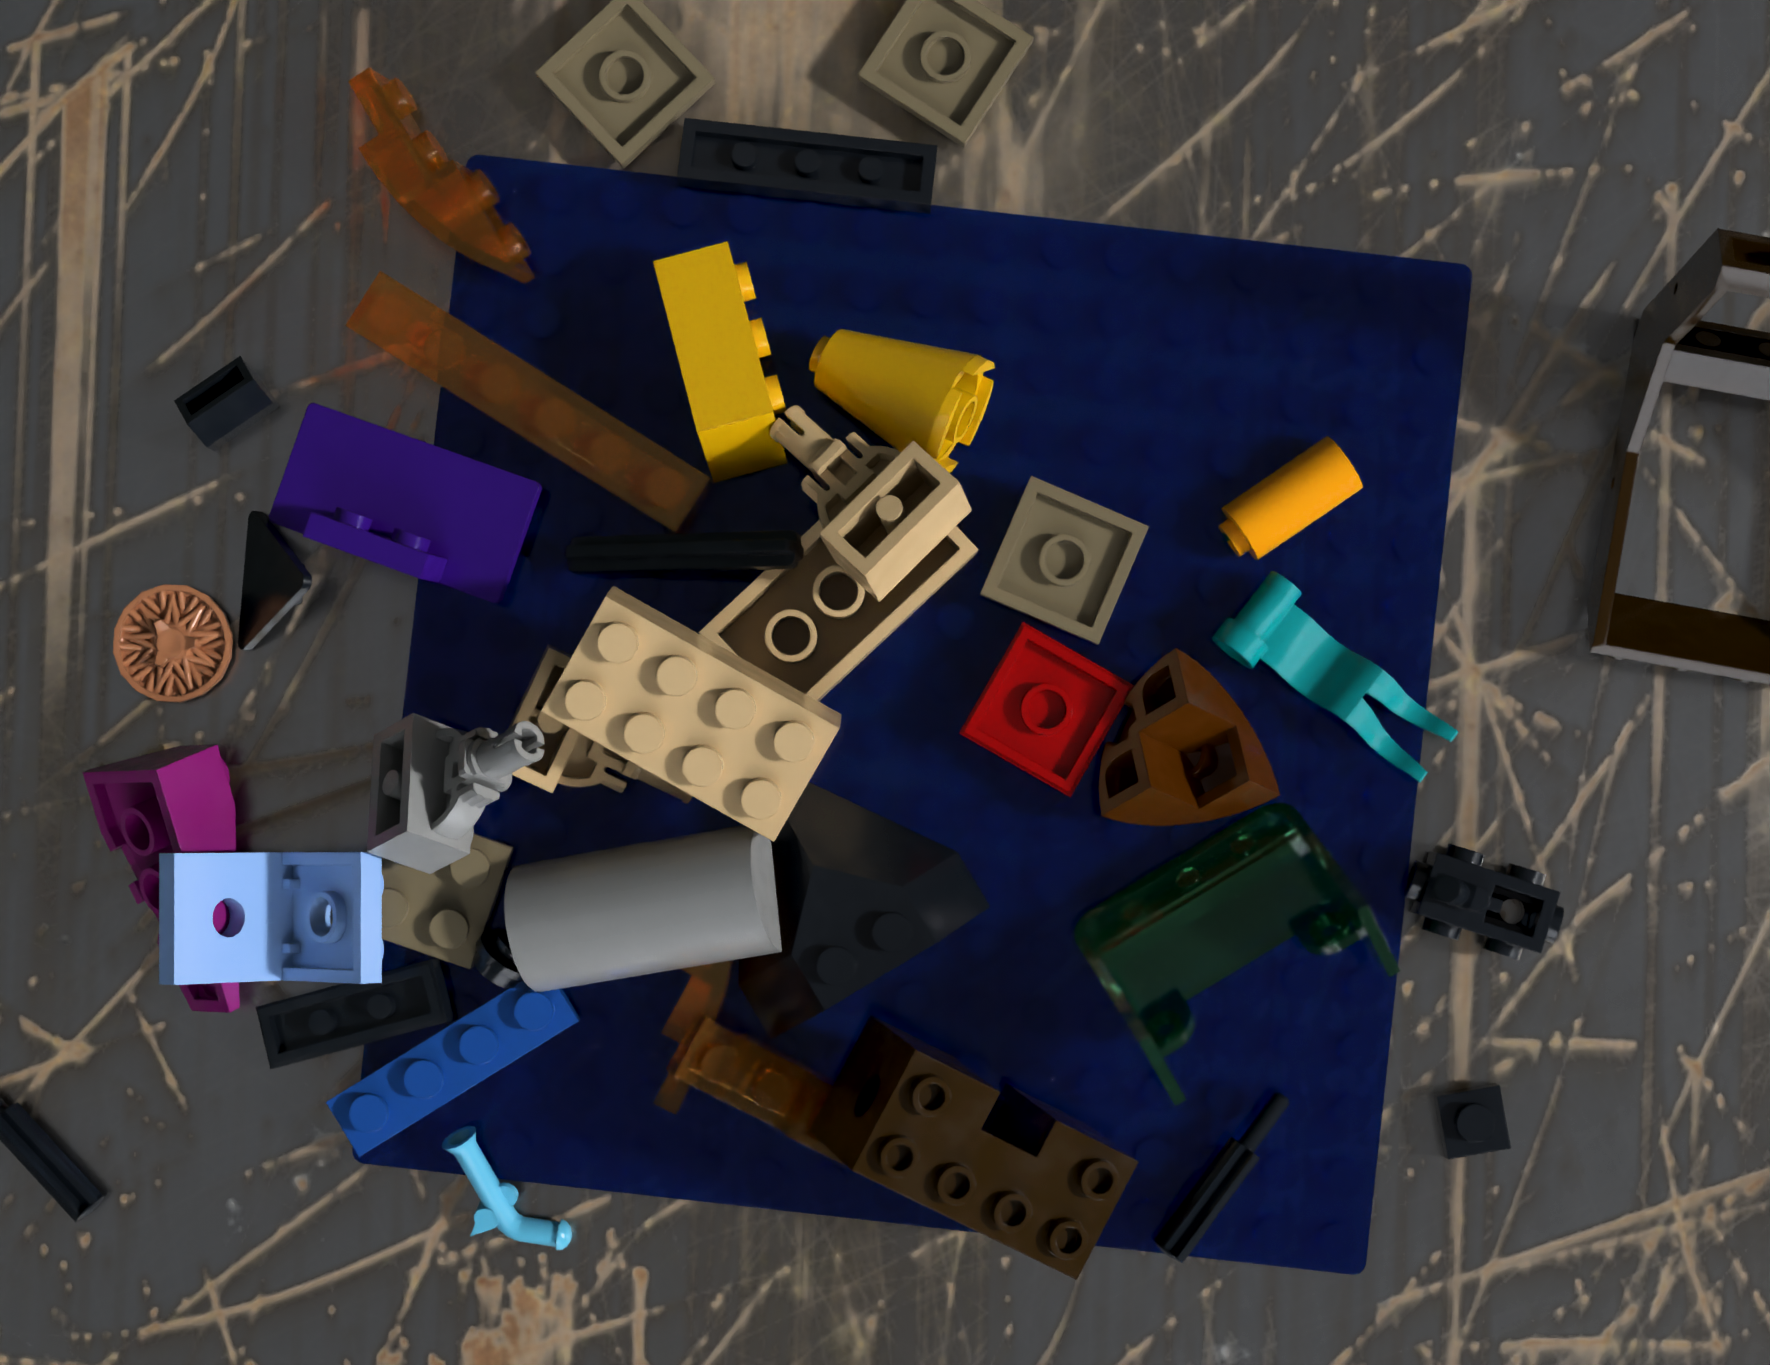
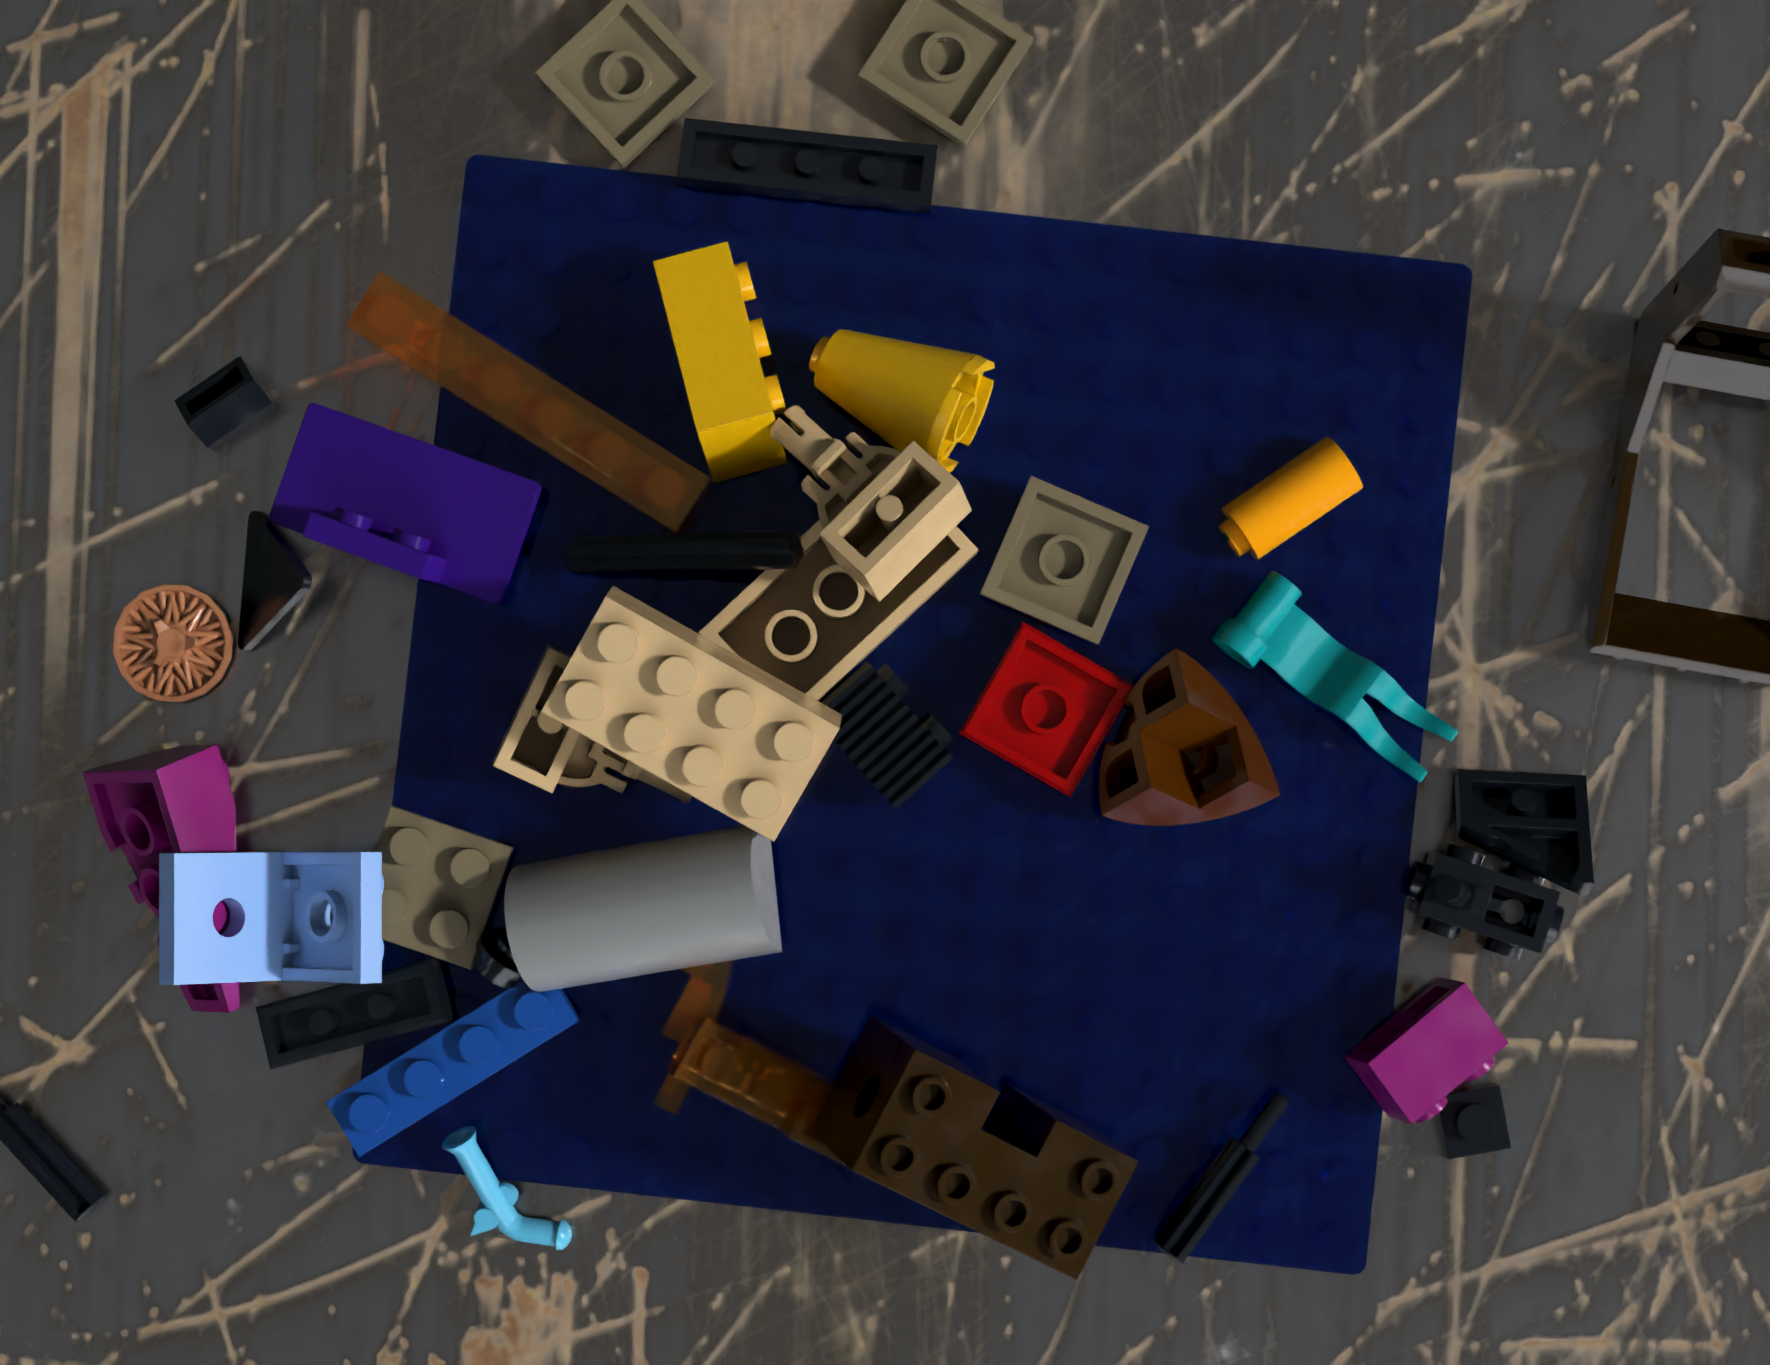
(435, 785): light grey brick -> none
(437, 193): clear orange slope -> none
(851, 906): black wedge -> none
(885, 735): none -> black brick
(1213, 916): clear green windscreen -> none
(1427, 1051): none -> magenta brick
(1530, 822): none -> black wing

